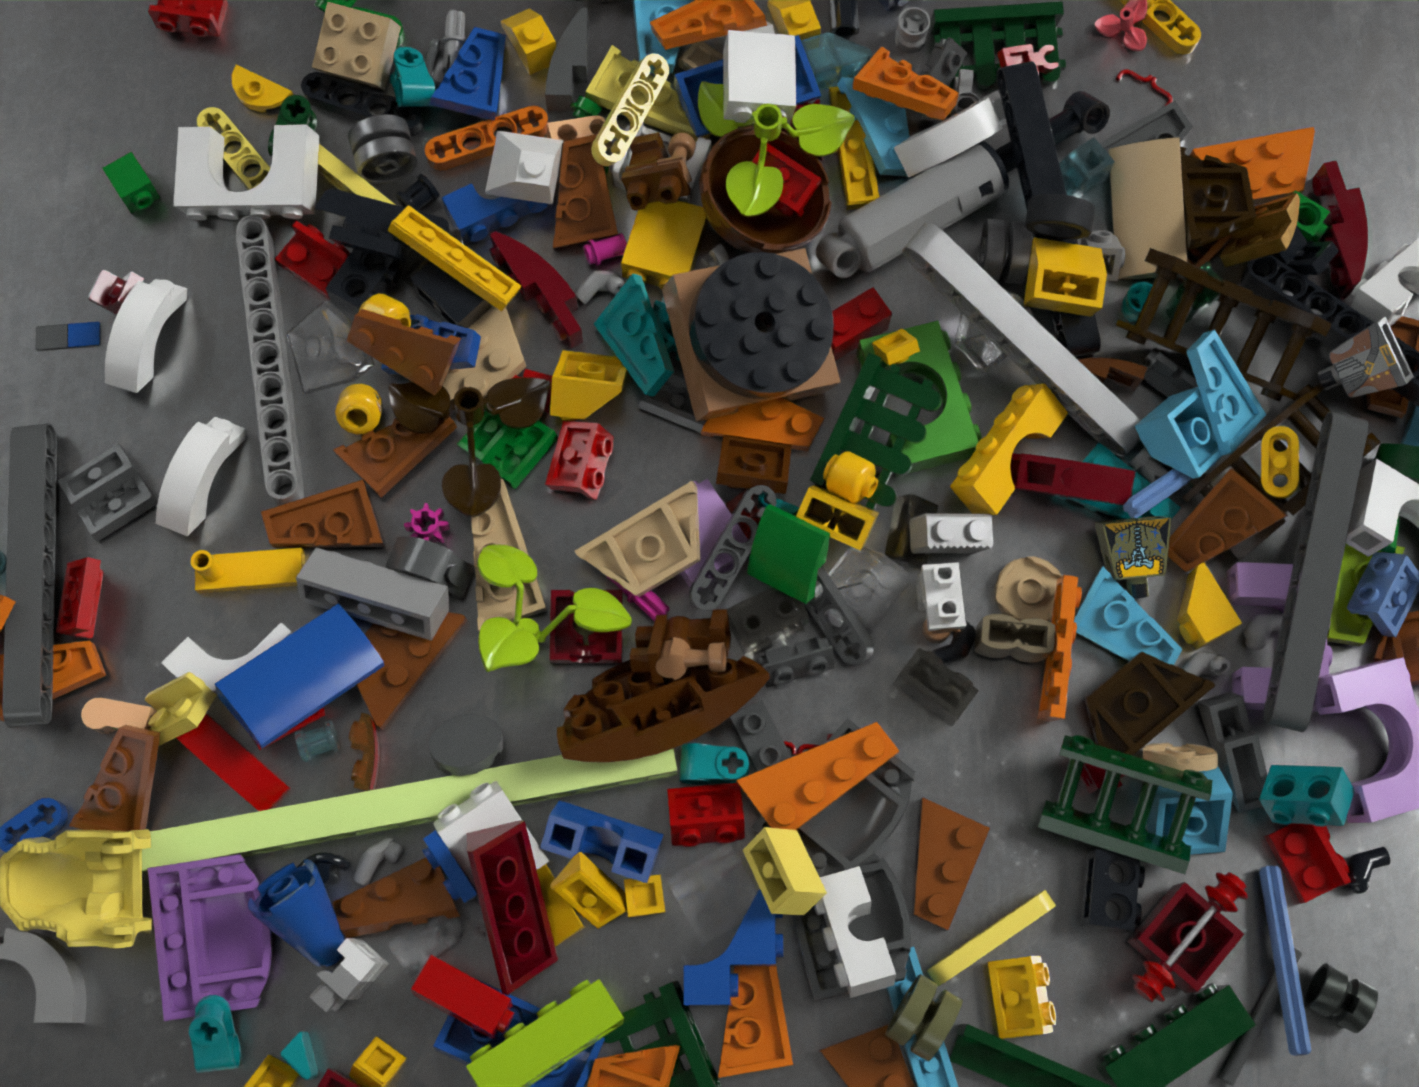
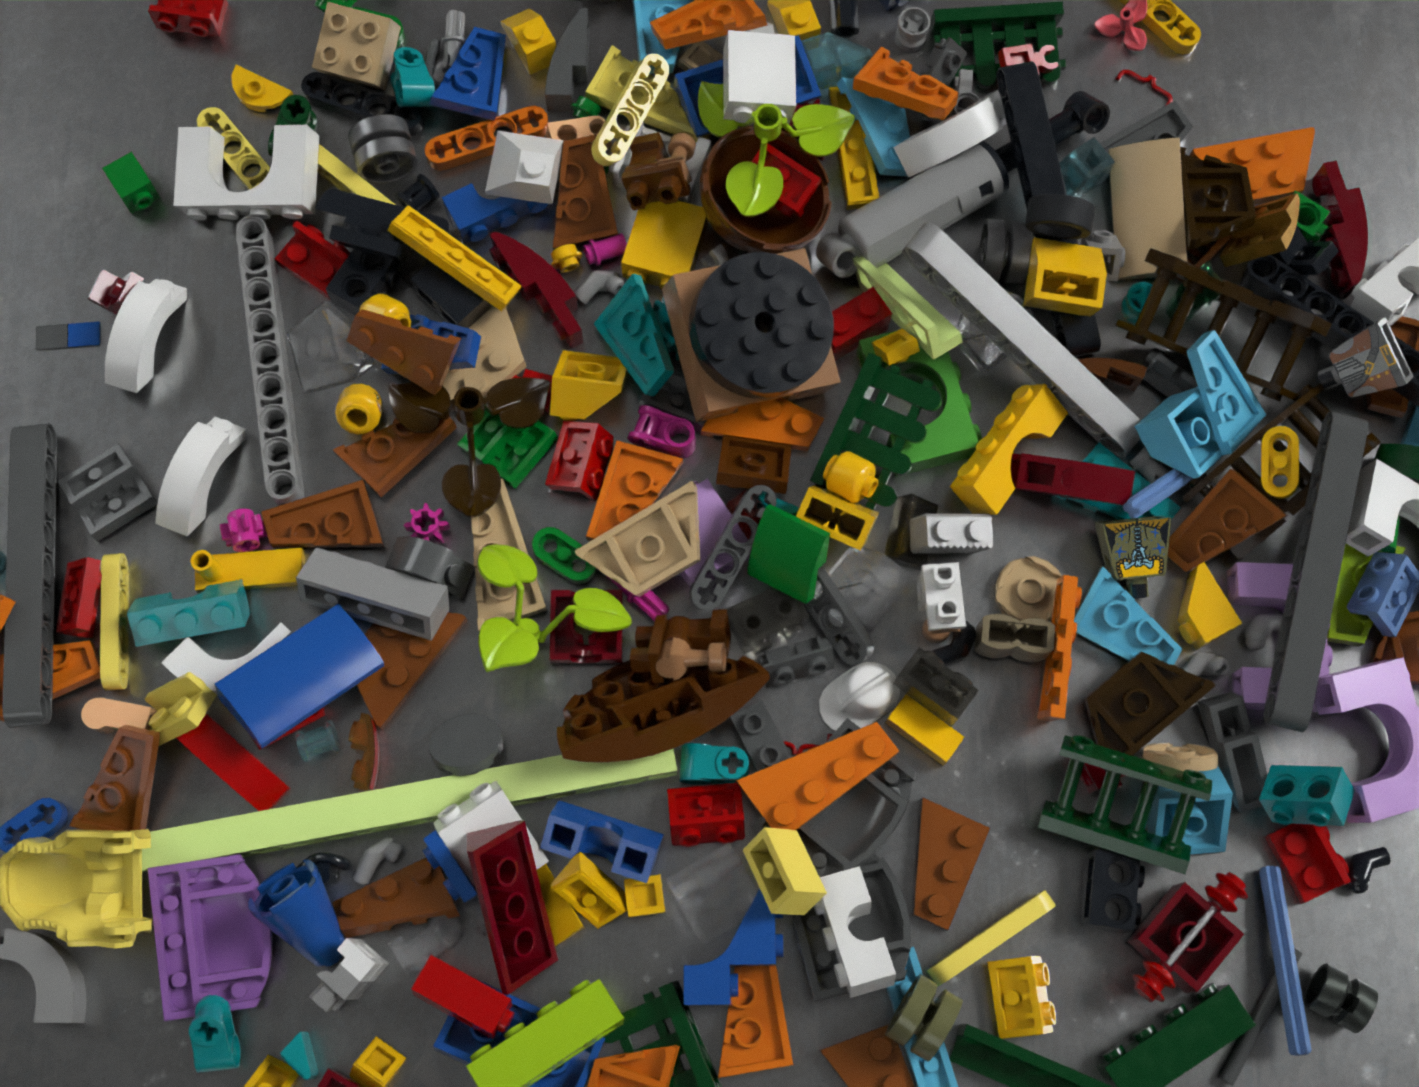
(114, 622): none -> light yellow beam
(166, 619): none -> teal arch
(243, 530): none -> dark pink gear
(563, 557): none -> green plate
(566, 258): none -> yellow plate
(630, 485): none -> orange wing
(657, 429): none -> dark pink piece
(860, 695): none -> white piece
(909, 308): none -> yellowish green fence
(924, 730): none -> yellow slope

